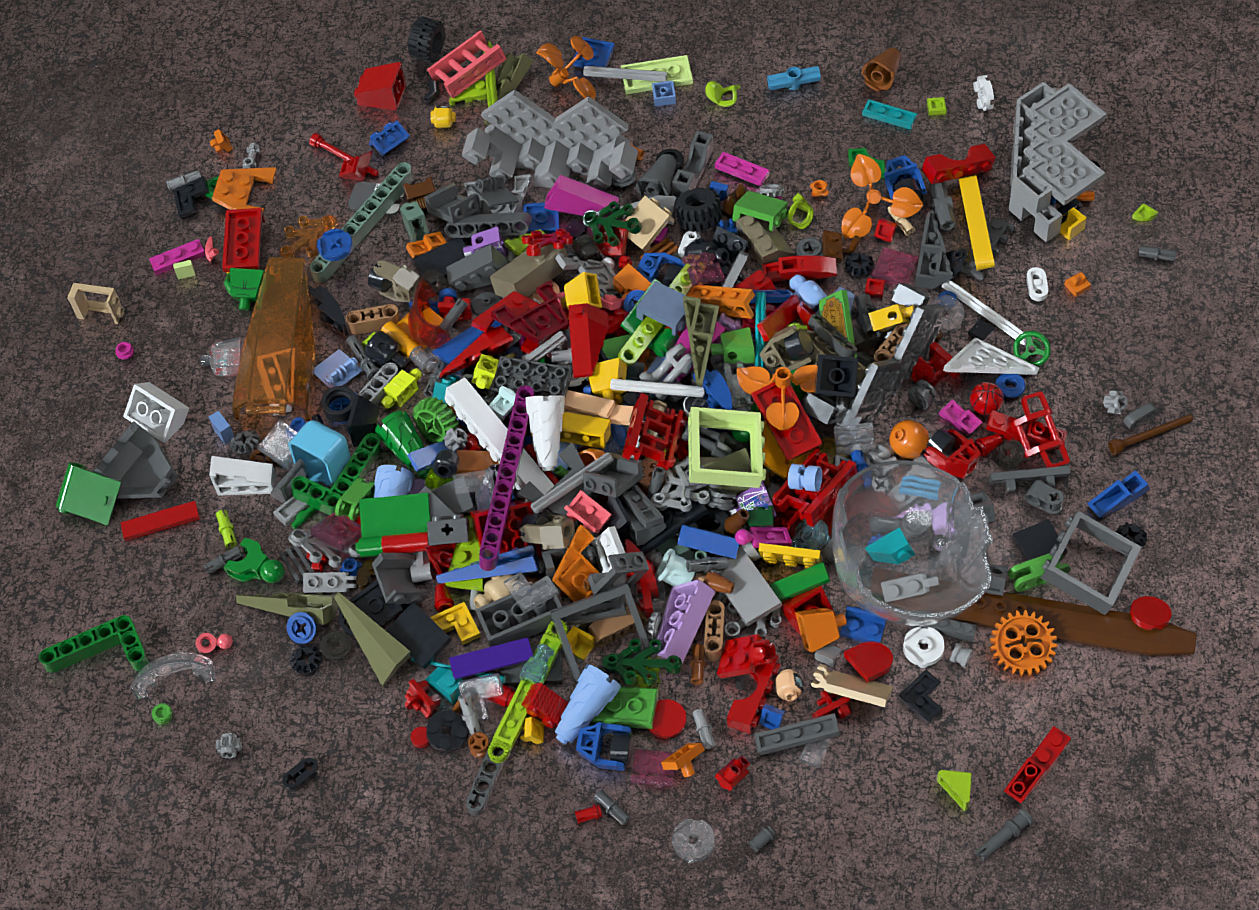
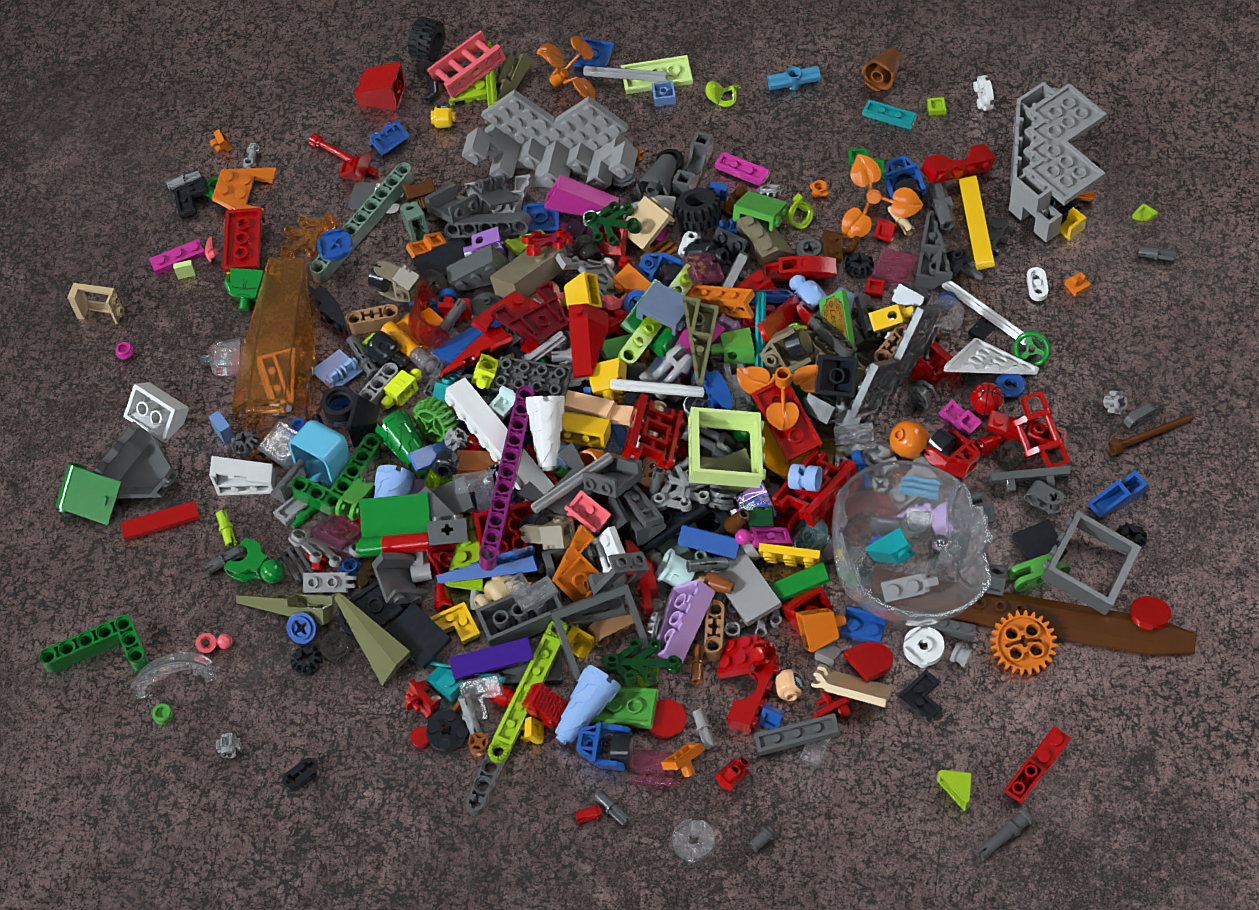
(536, 667): clear light blue connector -> none

